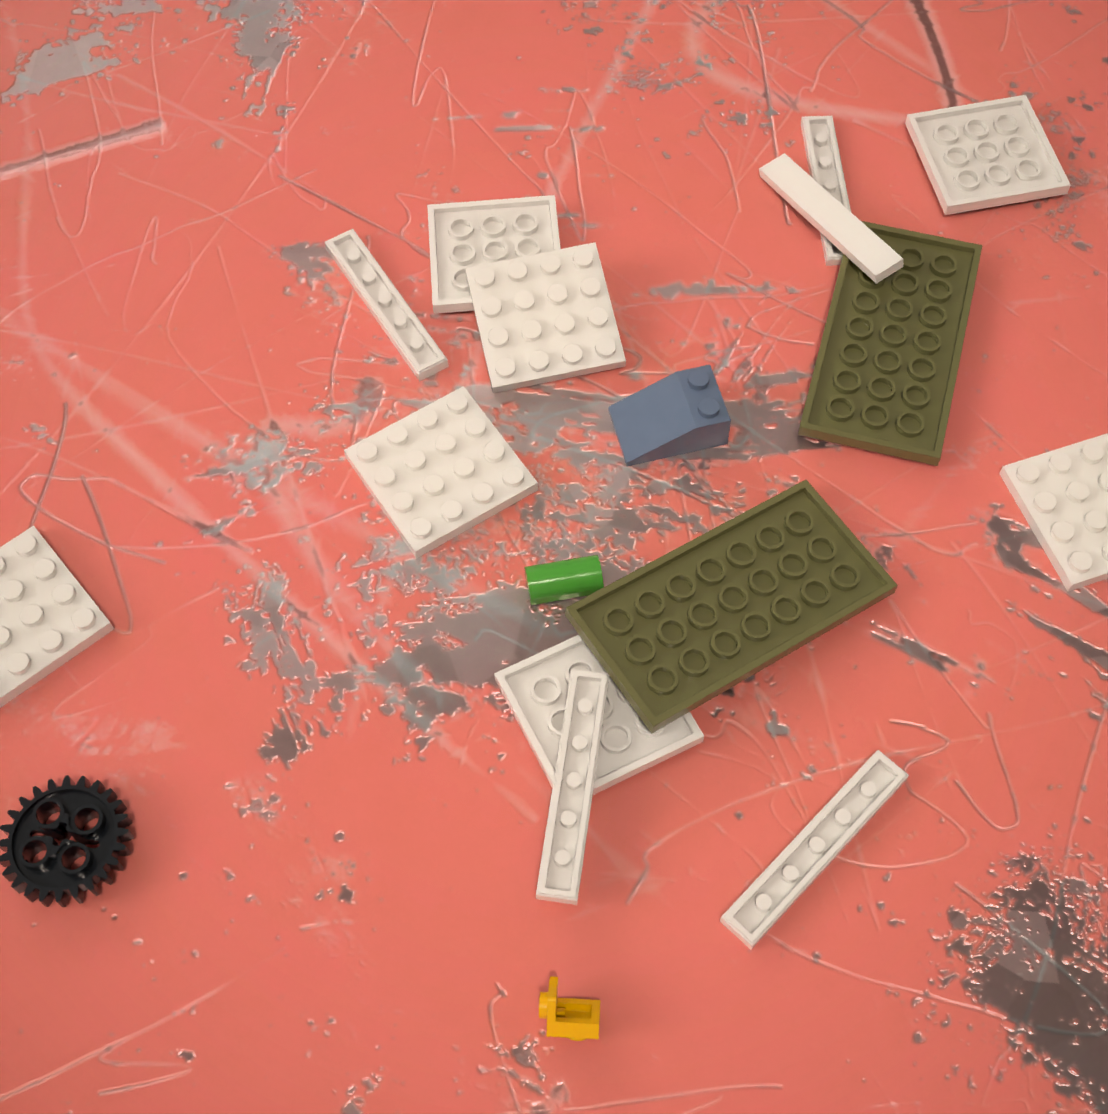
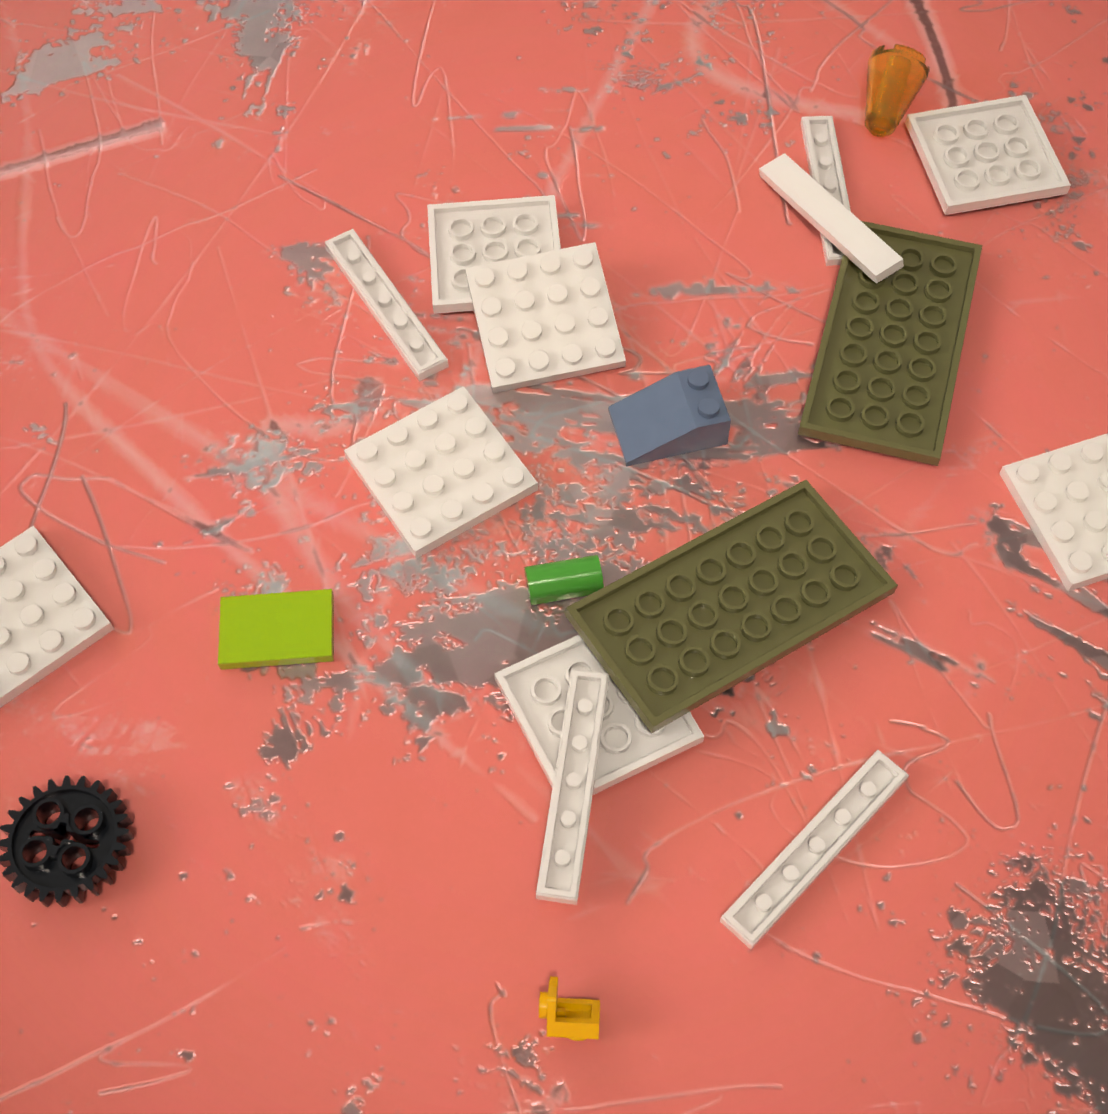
(276, 629): none -> lime tile
(891, 86): none -> clear yellow cone

